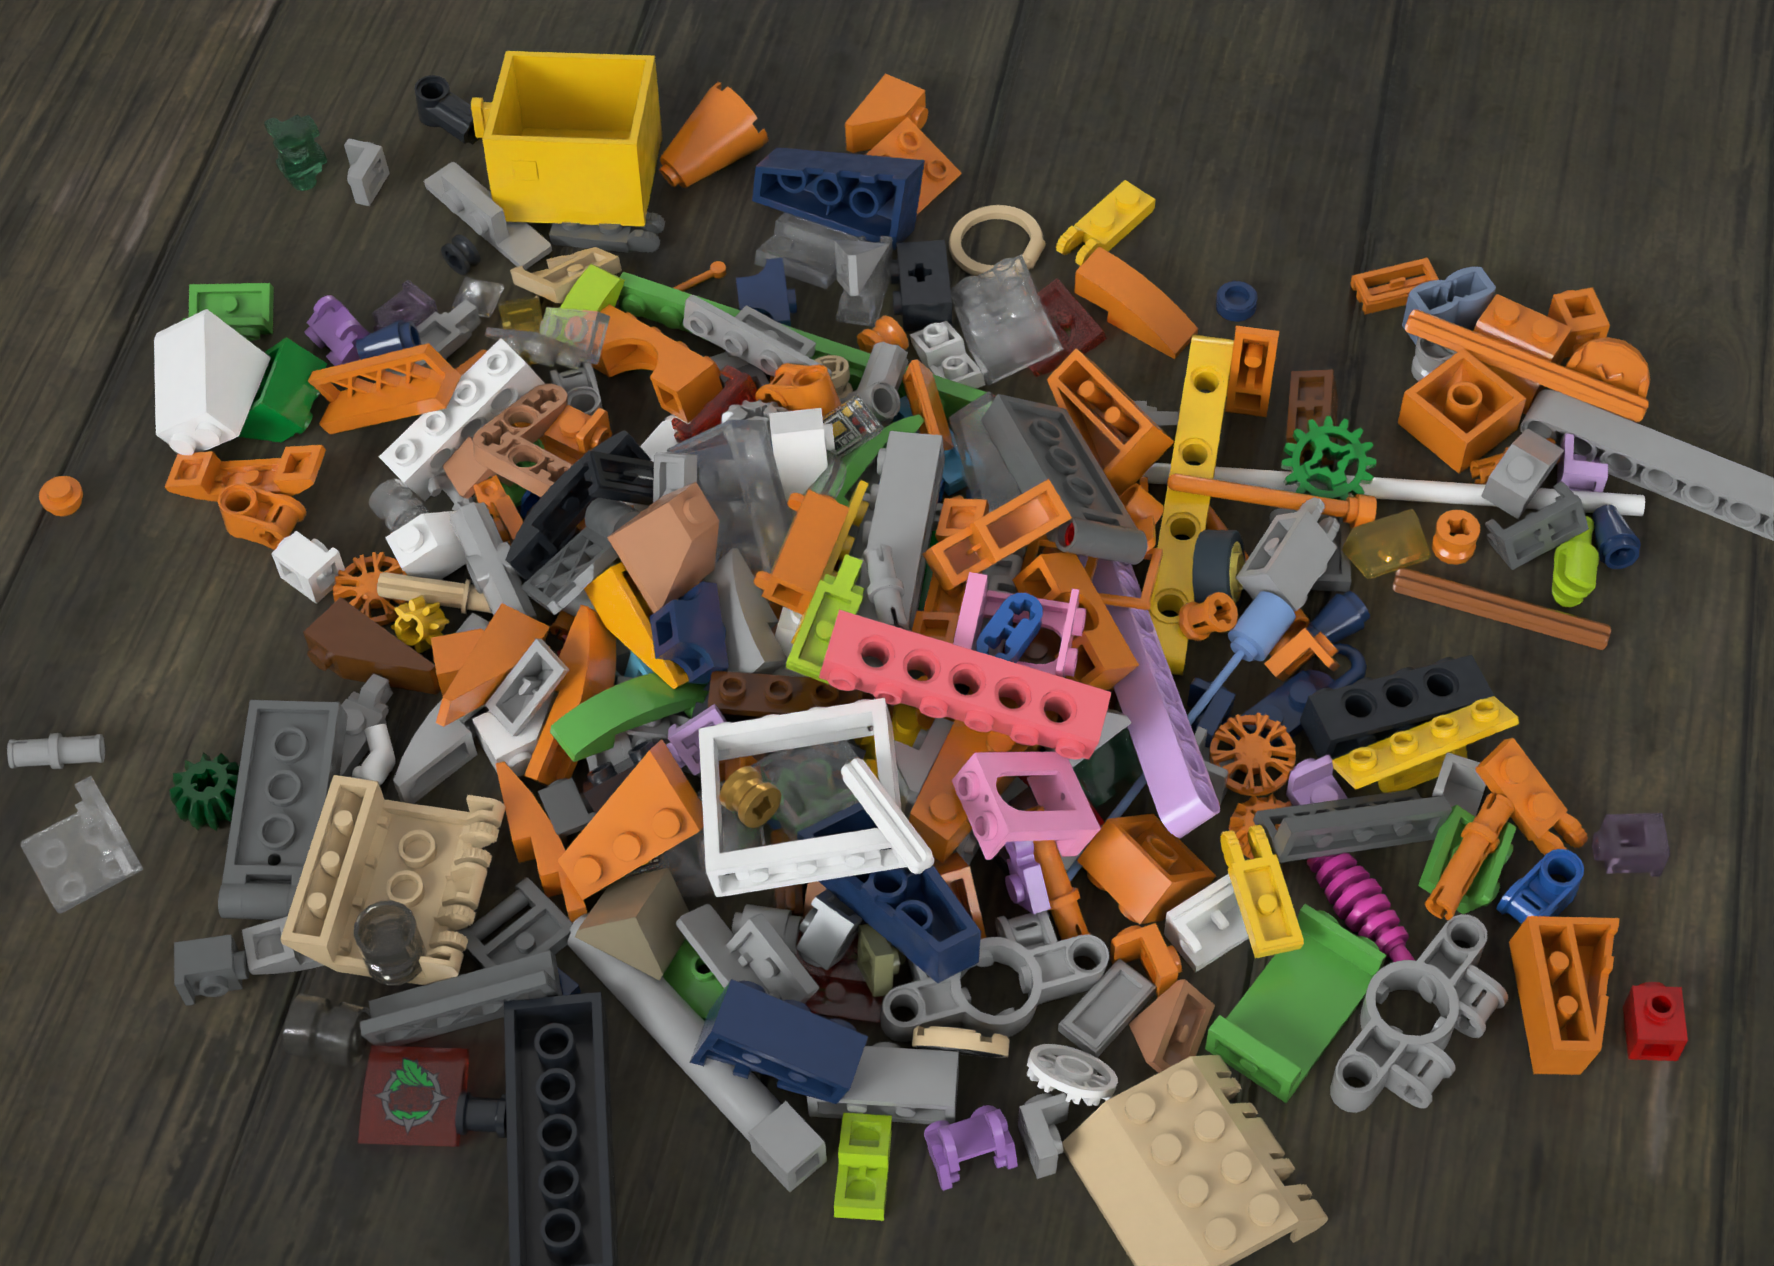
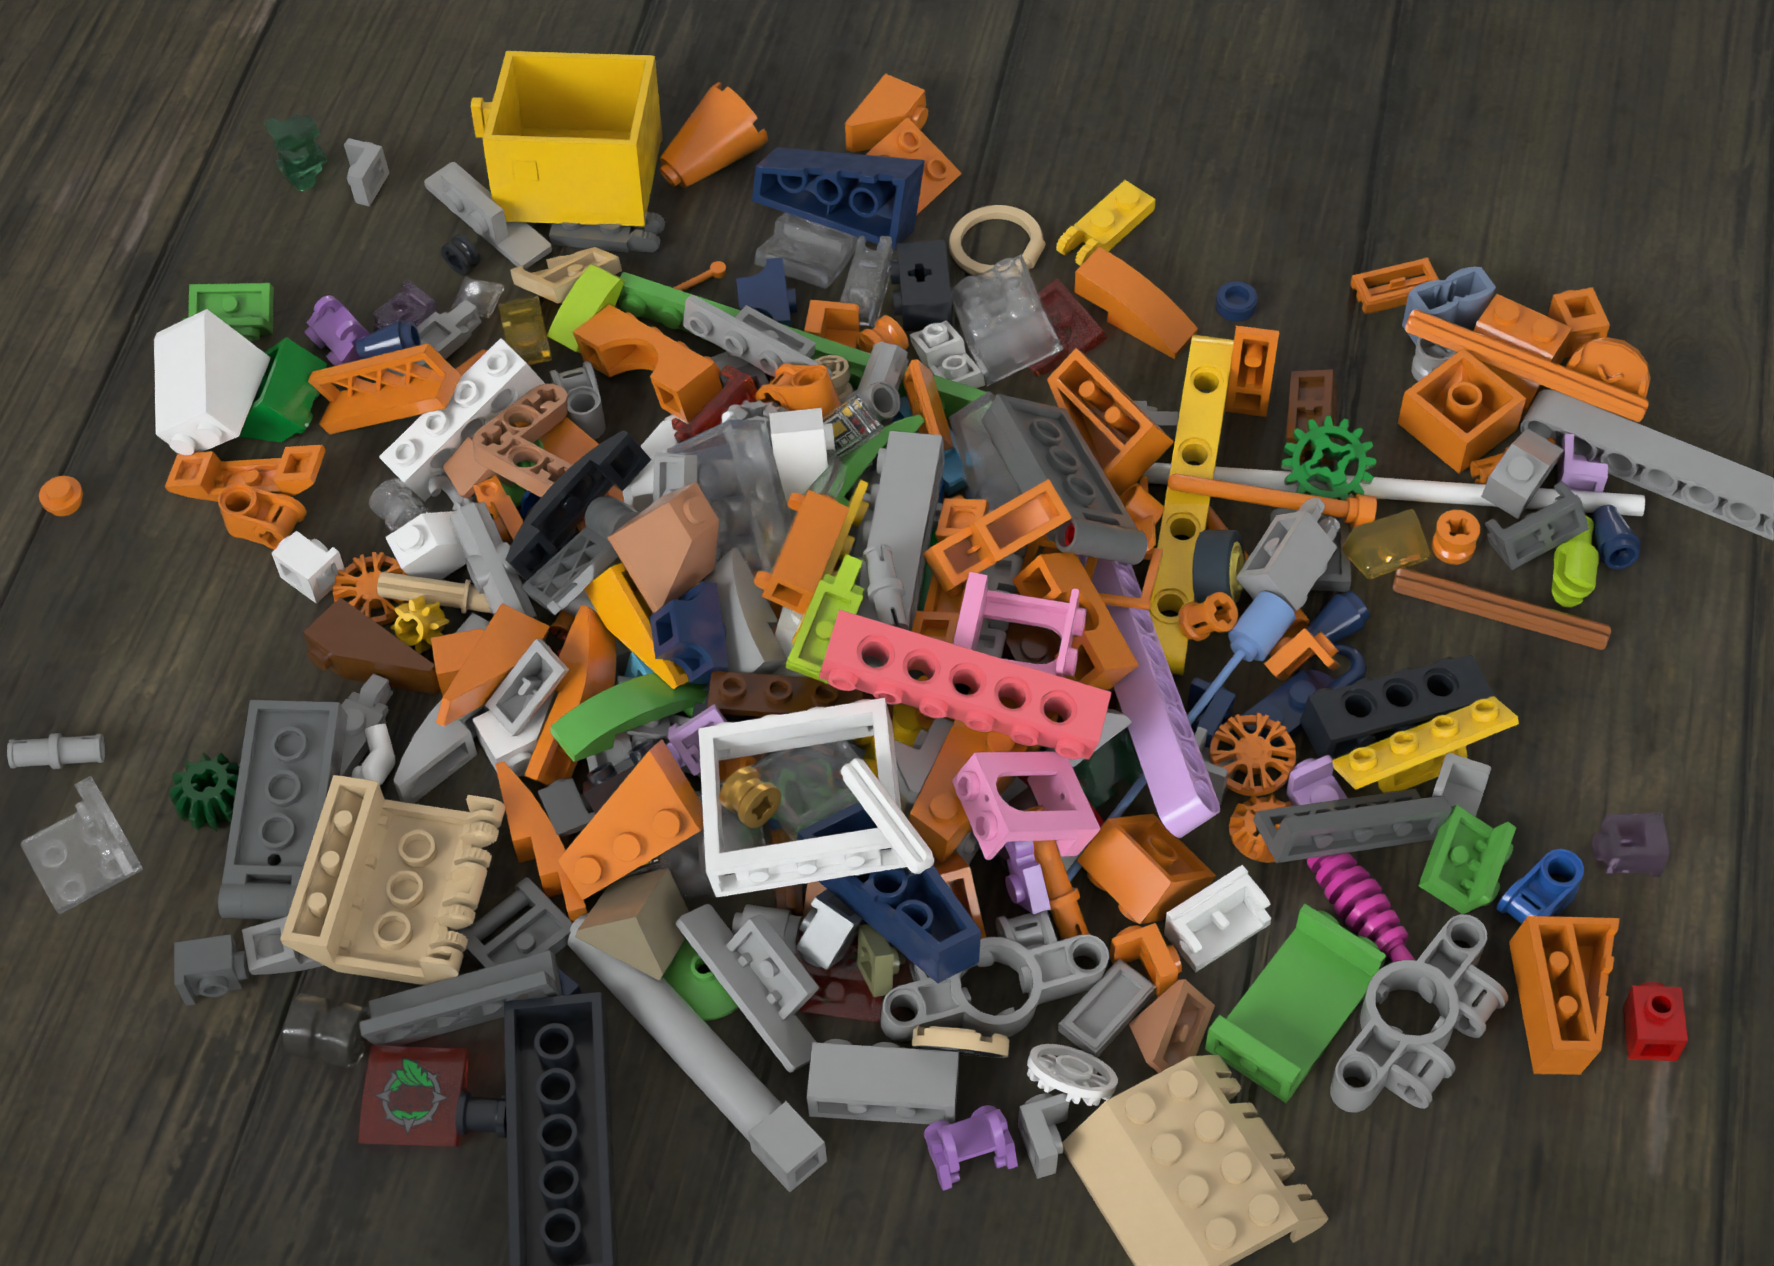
(389, 942): clear smoke wheel -> none
(444, 109): black piece -> none
(564, 337): clear bracket -> none
(578, 432): orange bracket -> none
(619, 487): black tile -> none
(780, 1041): dark blue wedge -> none
(834, 321): none -> orange panel
(856, 263): light grey slope -> none
(863, 1166): lime slope -> none
(1001, 627): blue beam -> none
(1262, 894): yellow hinge -> none
(1477, 842): orange pin -> none
(1535, 804): orange hinge -> none

